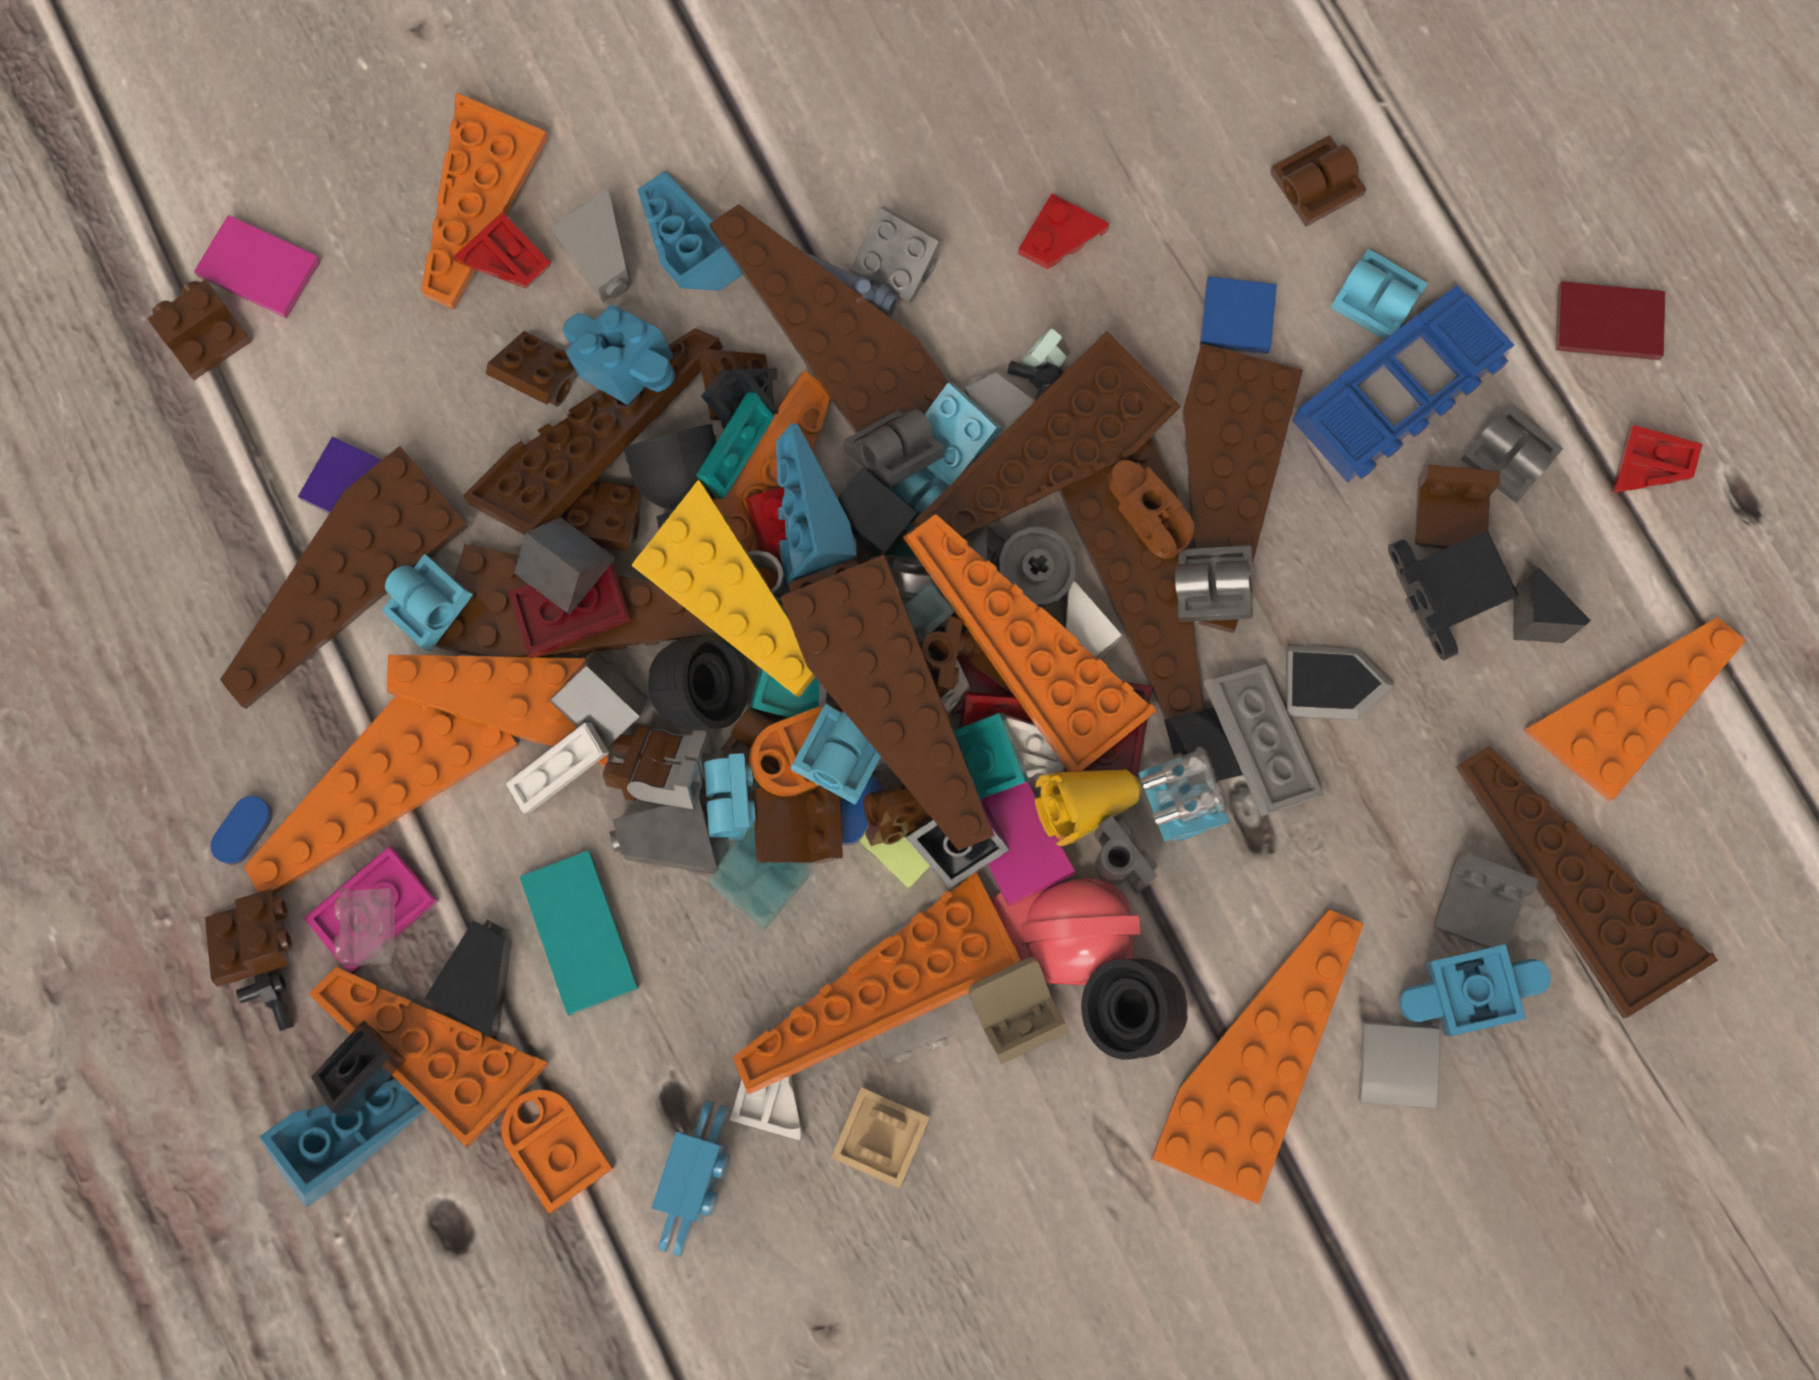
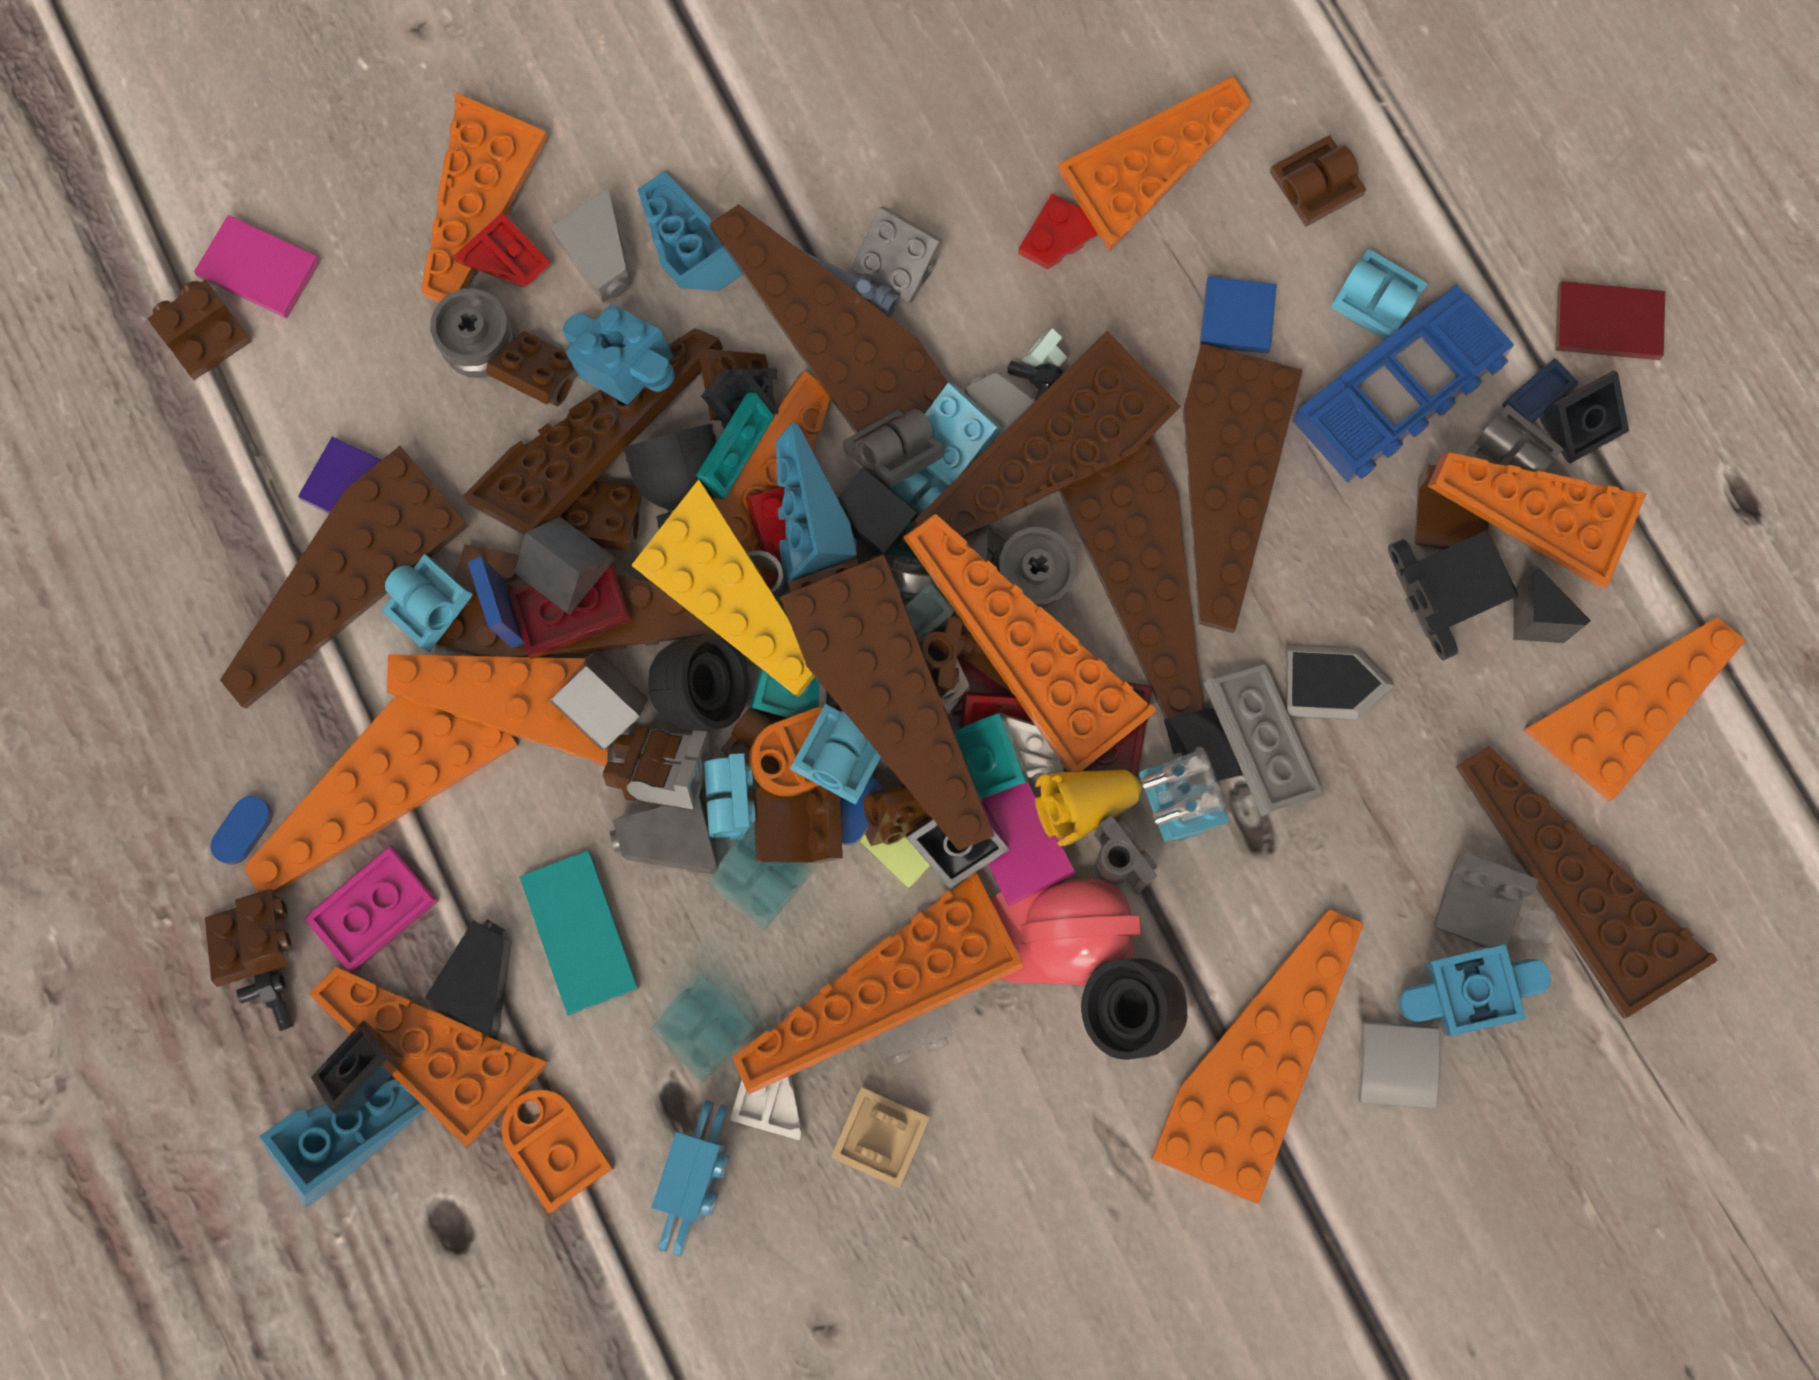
(365, 927): clear bracket -> none
(470, 330): none -> flat silver wheel
(495, 601): none -> blue tile
(557, 768): white tile -> none
(702, 1028): none -> clear light blue plate
(1017, 1010): dark tan bracket -> none
(1089, 624): white slope -> none
(1138, 167): none -> orange wing
(1164, 528): dark orange piece -> none
(1214, 584): flat silver plate -> none
(1542, 391): none -> dark blue tile
(1554, 514): none -> orange wing
(1587, 417): none -> black slope
(1655, 460): red wing -> none

